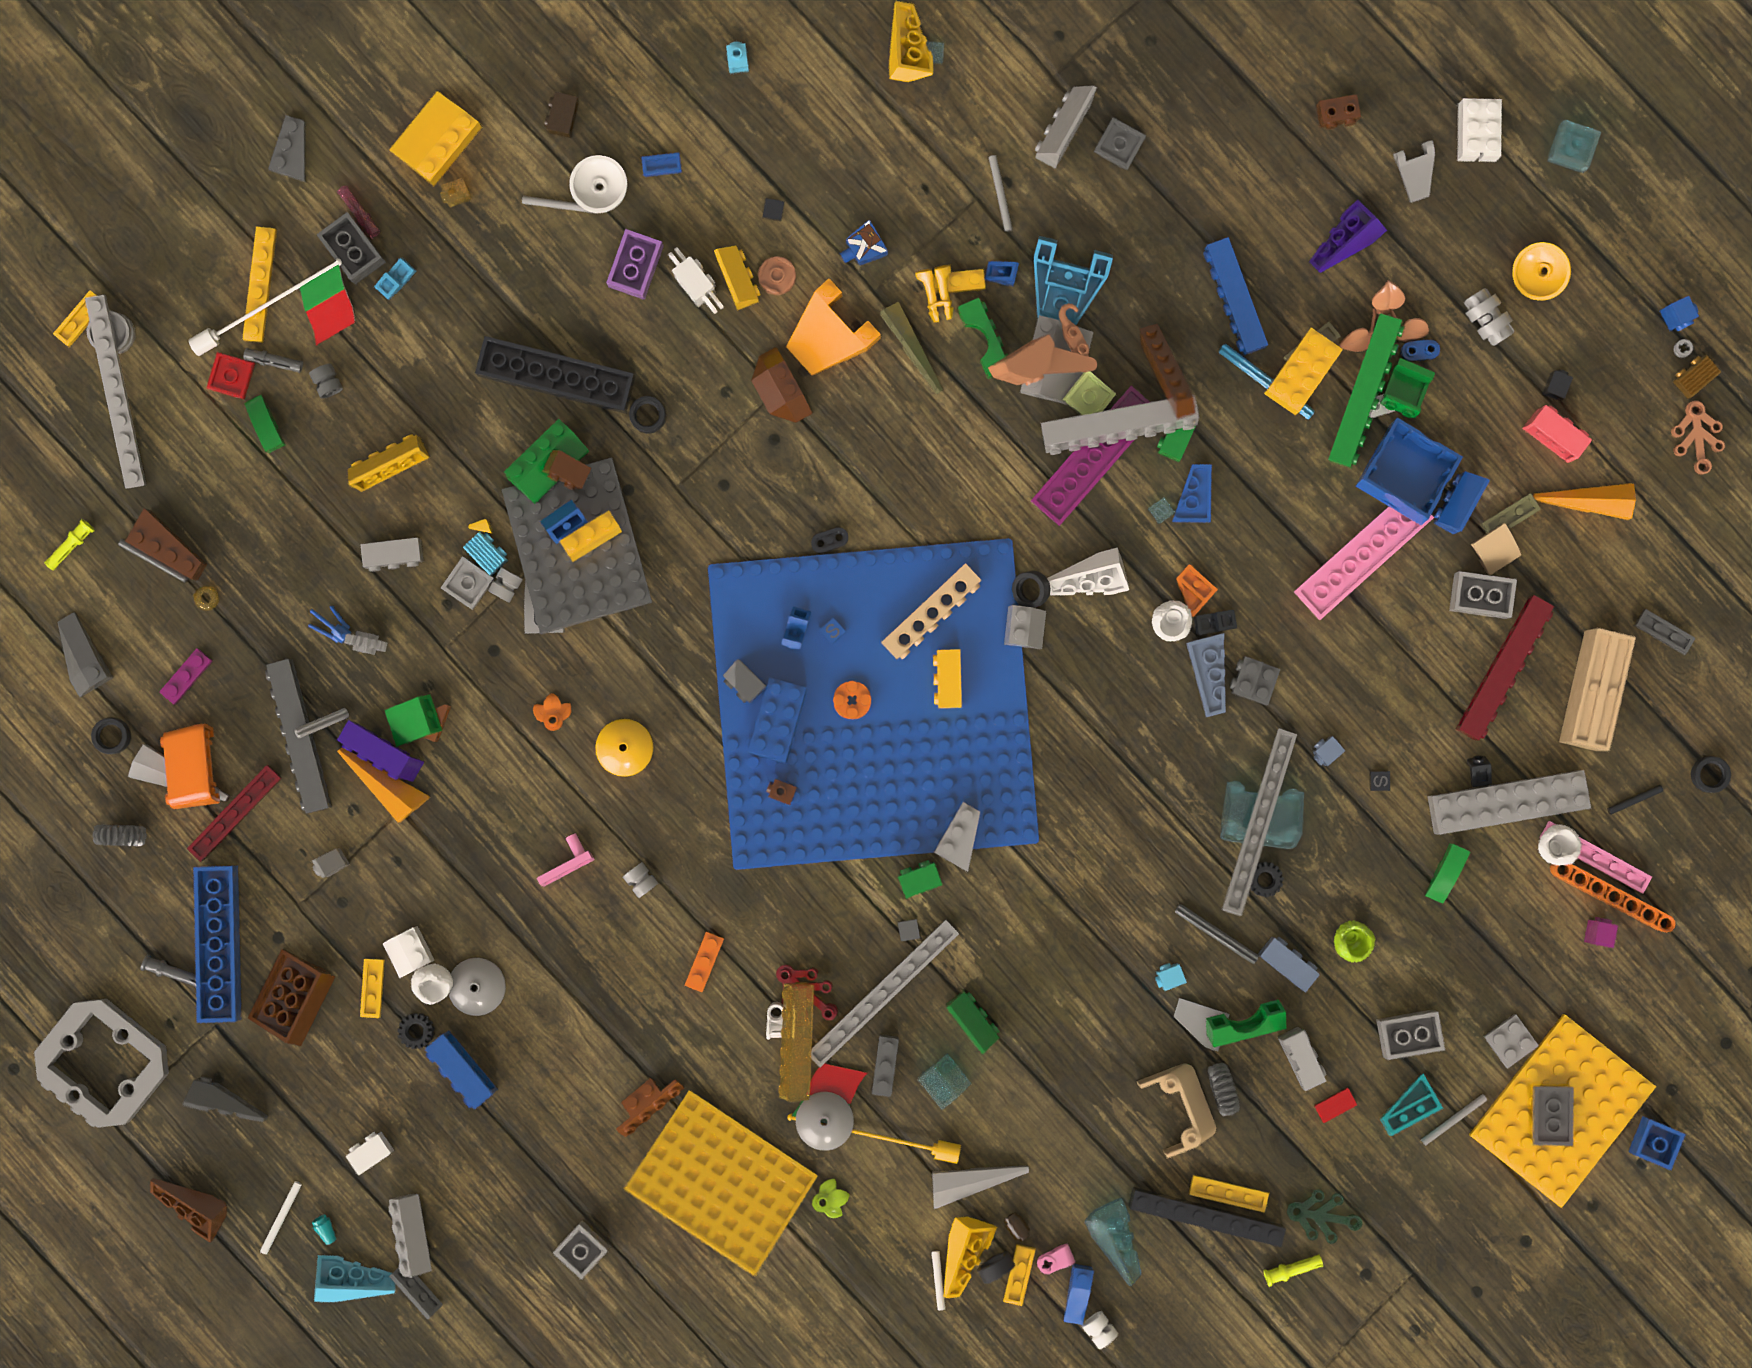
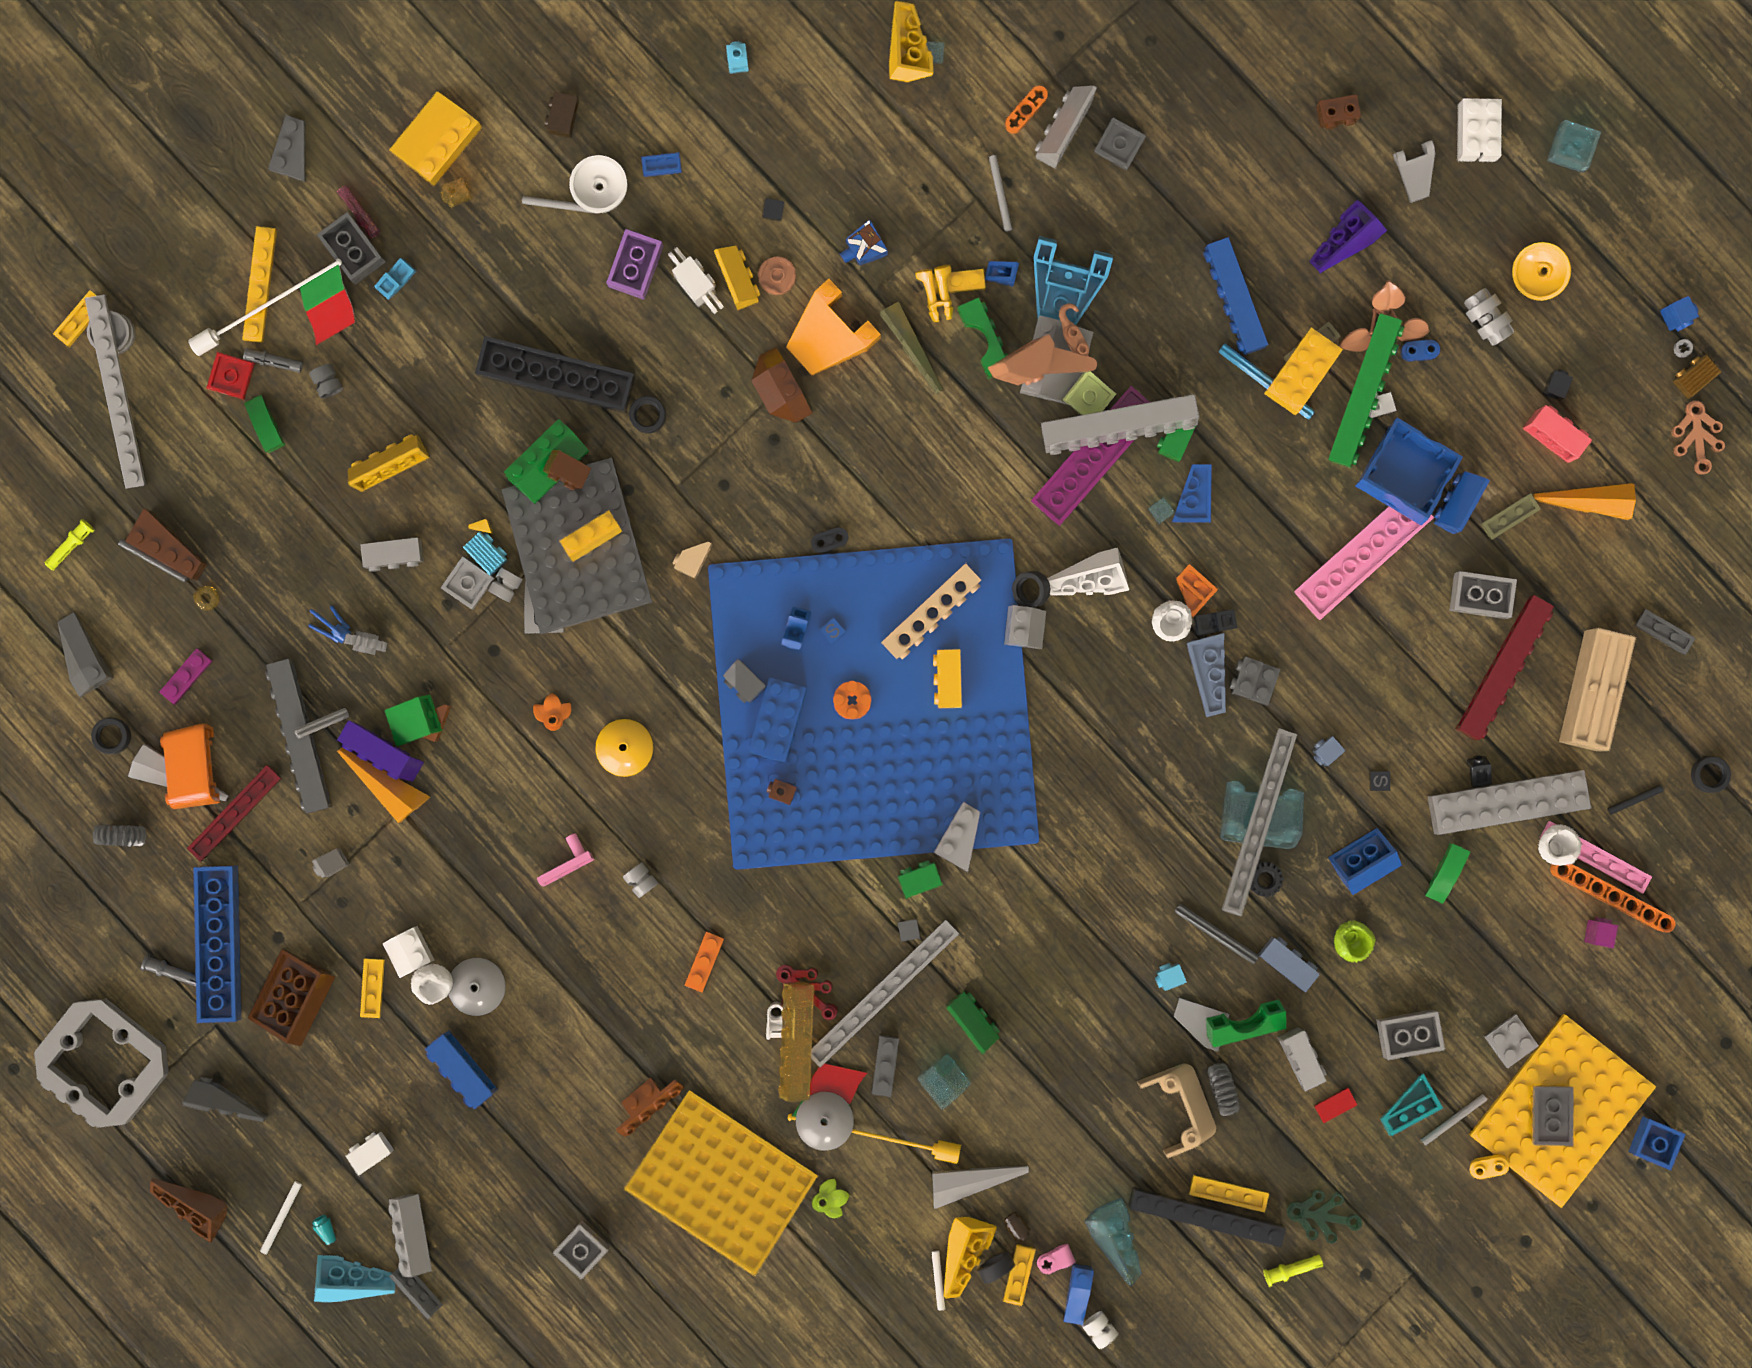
(427, 1027): black tyre -> none
(563, 521): blue brick -> none
(692, 559): none -> tan slope
(1039, 102): none -> orange beam
(1167, 371): reddish brown brick -> none
(1365, 861): none -> blue slope
(1406, 388): green panel -> none
(1488, 1165): none -> yellow plate
(1496, 549): tan slope -> none

